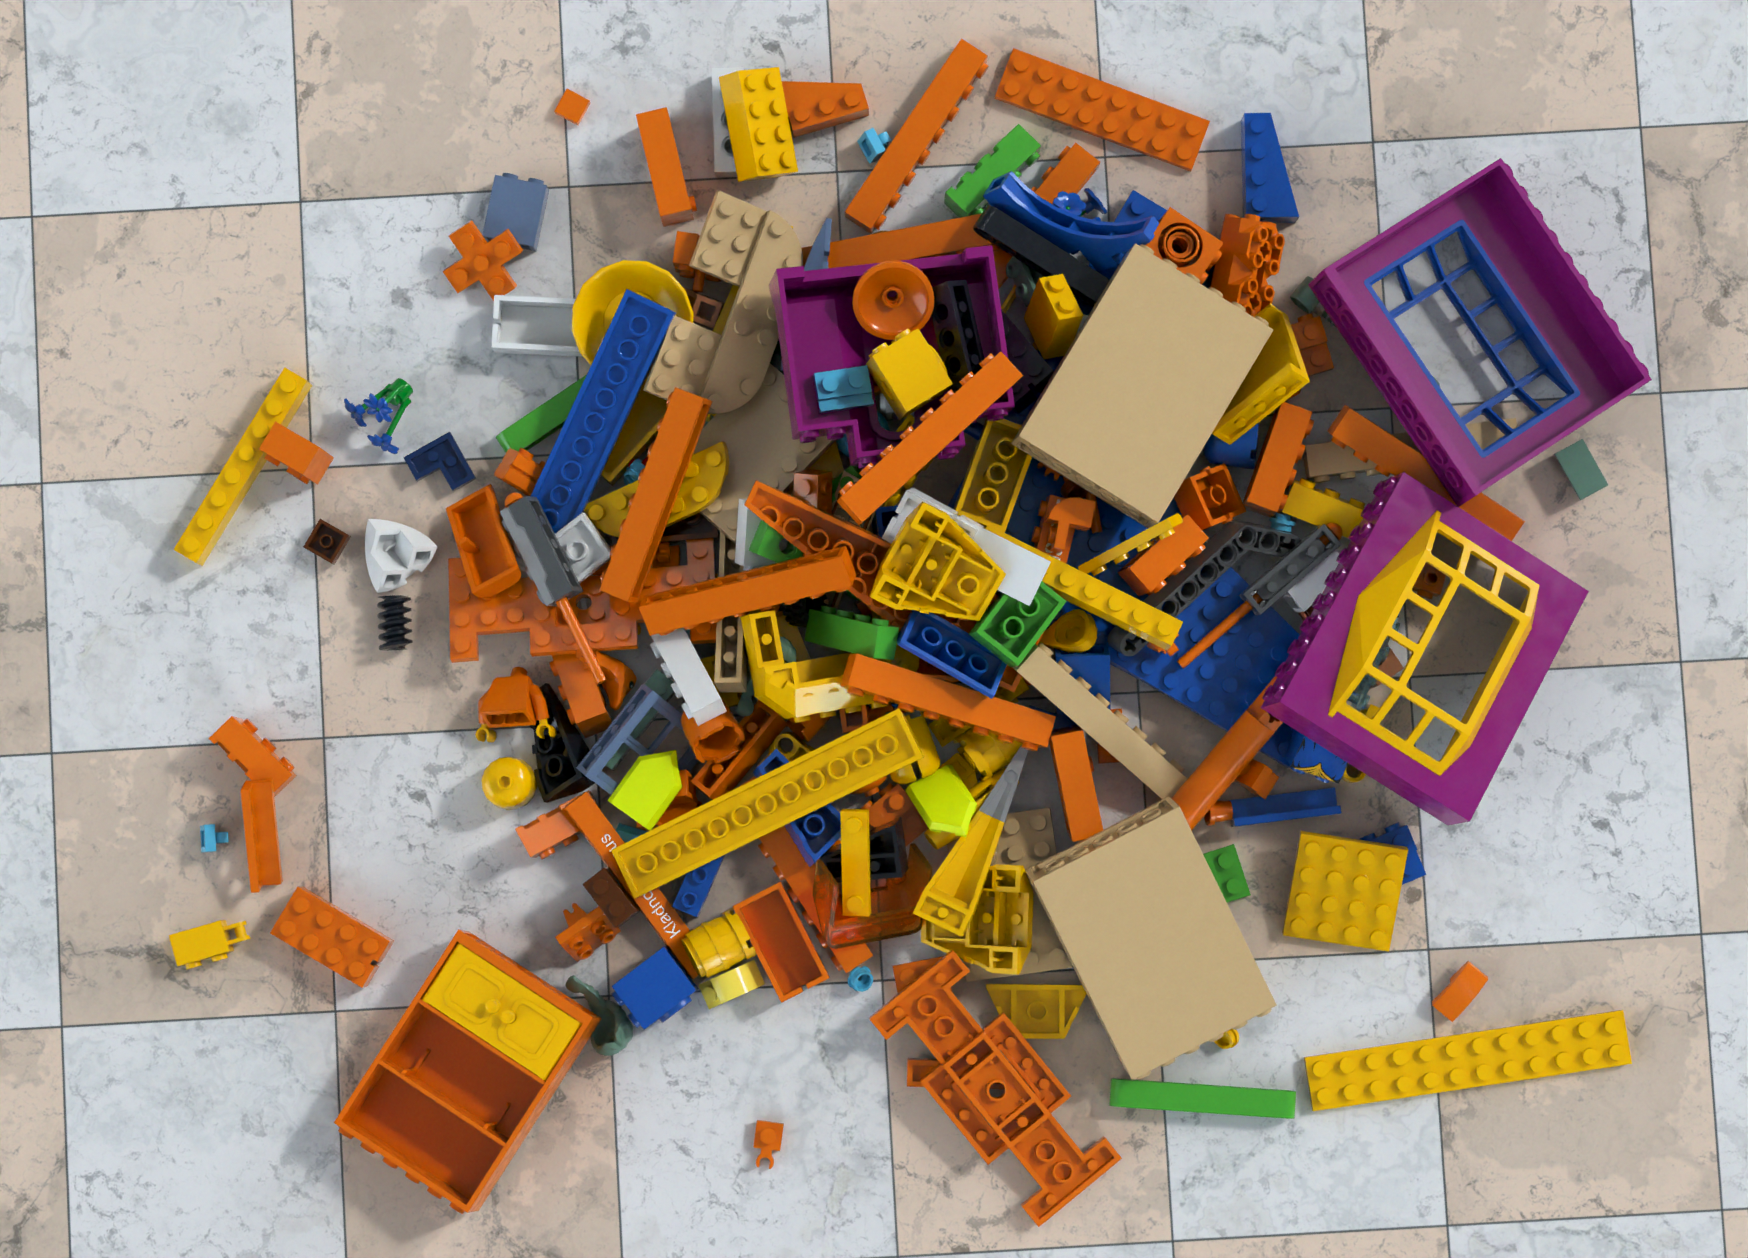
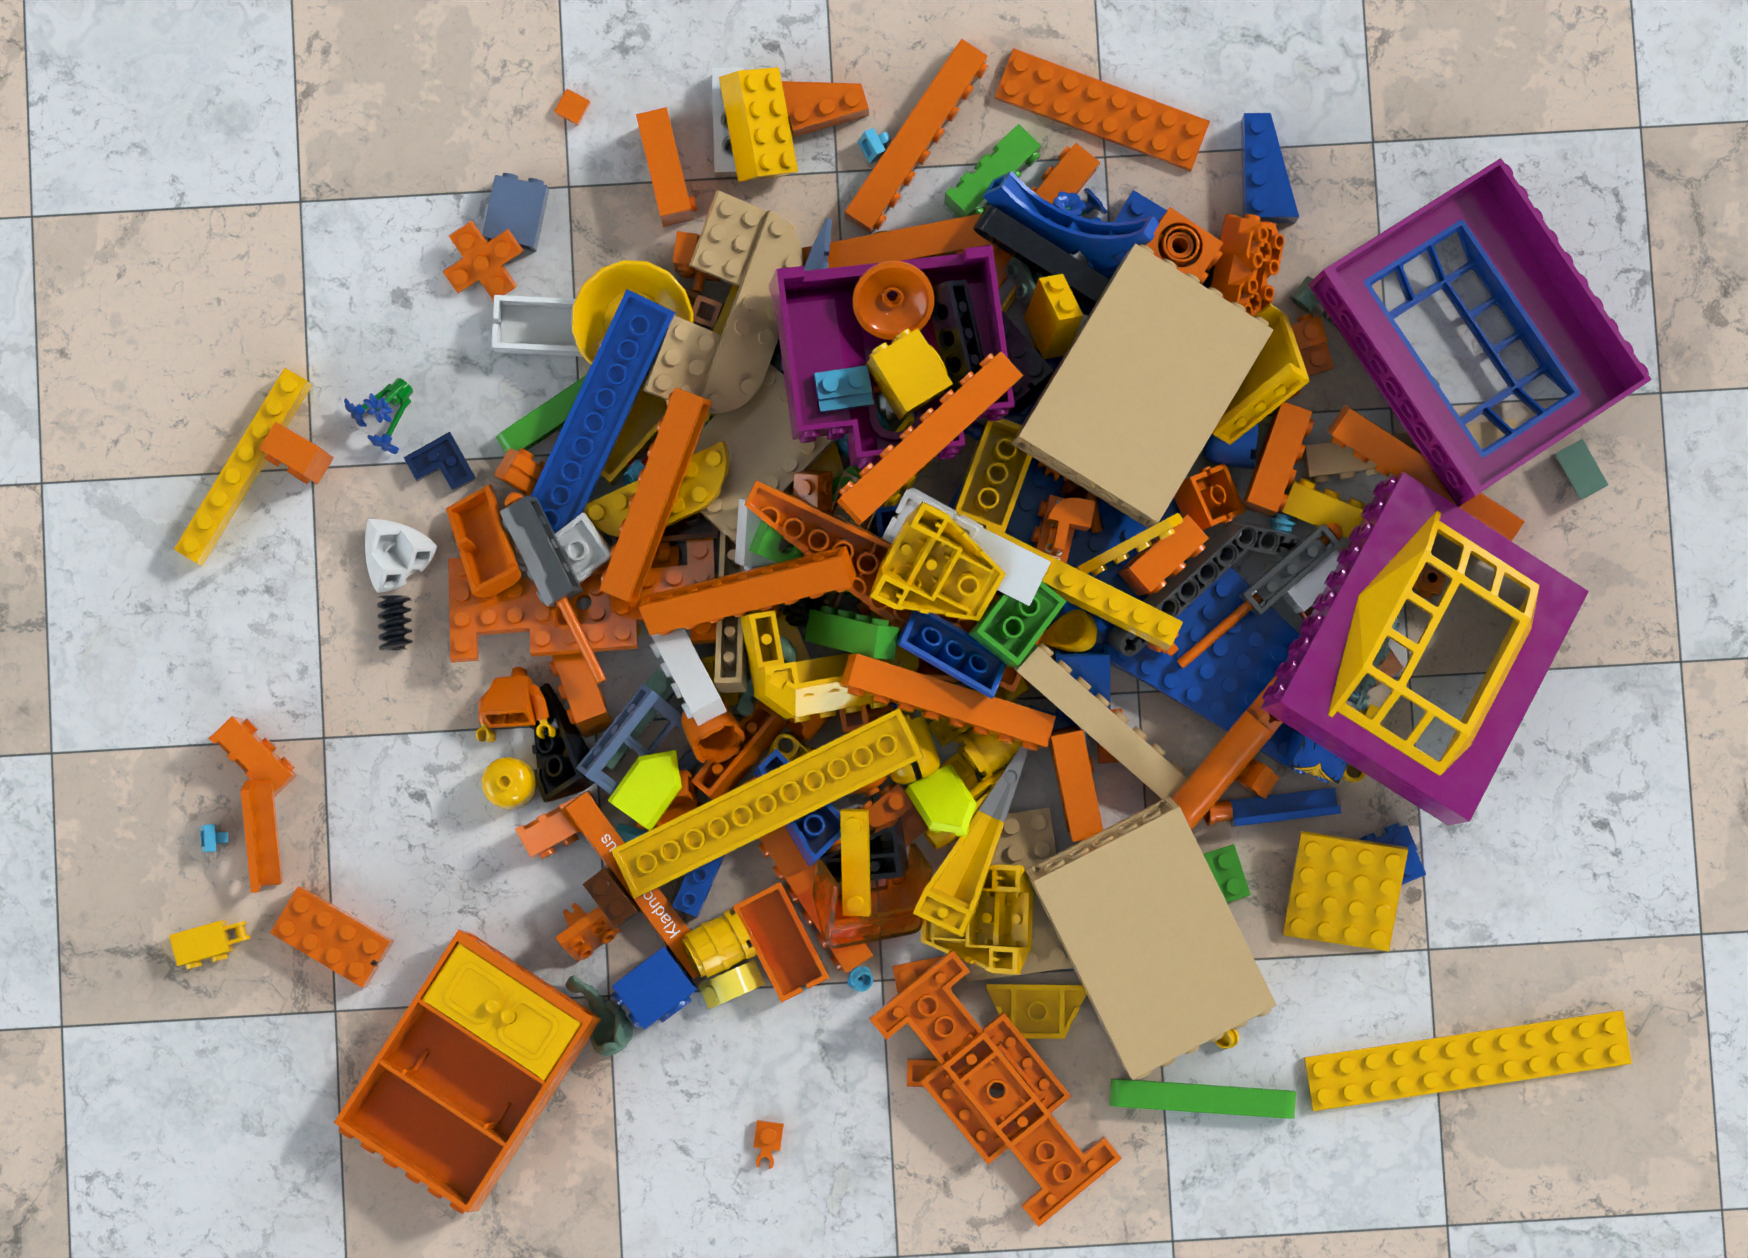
(327, 541): reddish brown piece -> none
(618, 675): orange animal -> none
(1460, 992): orange slope -> none

